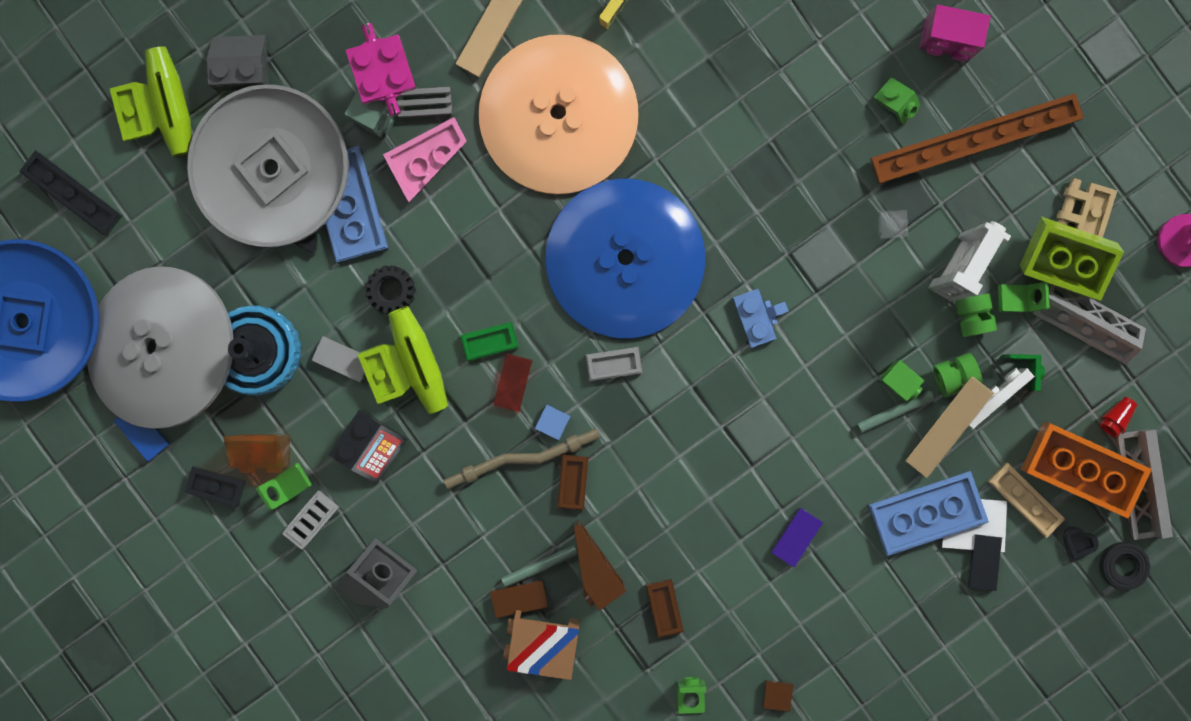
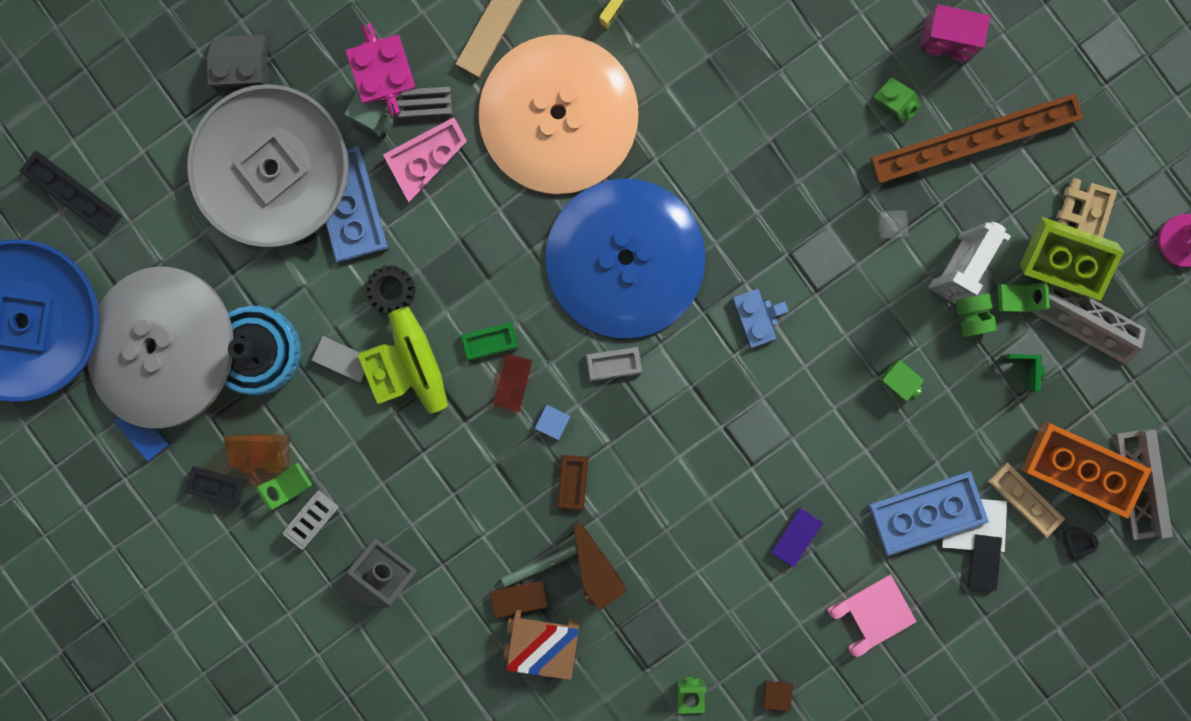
(155, 106): lime plate -> none
(368, 446): black slope -> none
(472, 472): dark tan bar -> none
(664, 608): reddish brown tile -> none
(878, 613): none -> bright pink flag
(895, 411): sand green bar -> none
(950, 427): tan tile -> none
(953, 376): bright green wheel -> none
(1014, 381): white plate -> none
(1118, 417): red cone -> none
(1140, 571): black tyre -> none

